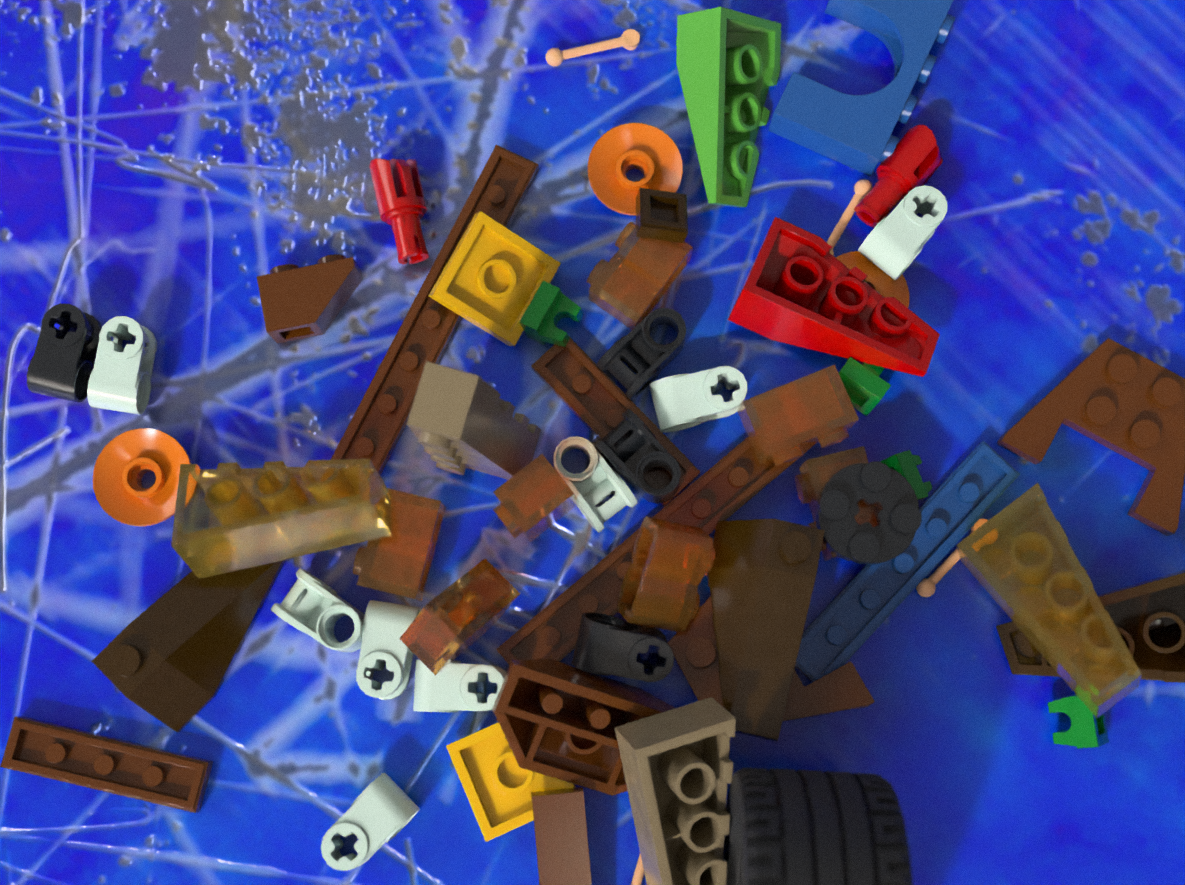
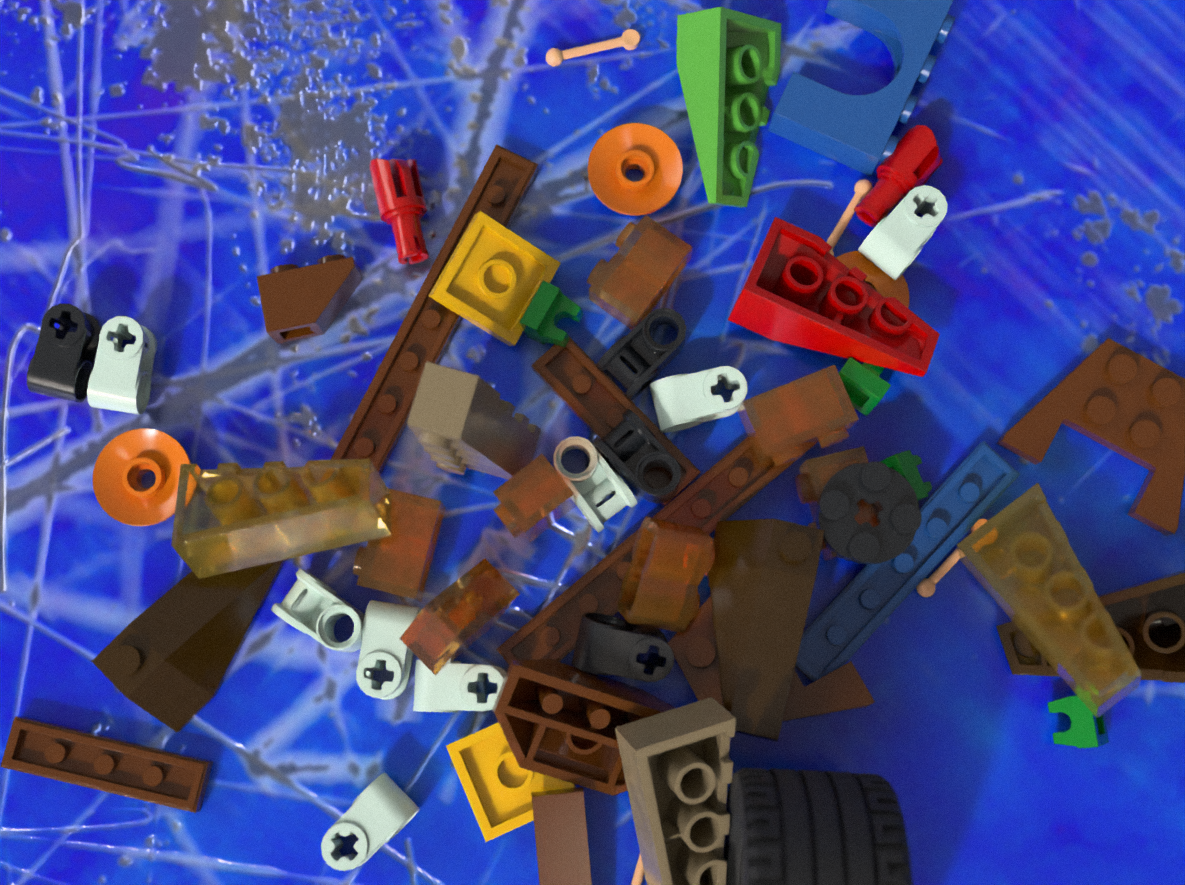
(661, 215): dark brown tile -> none

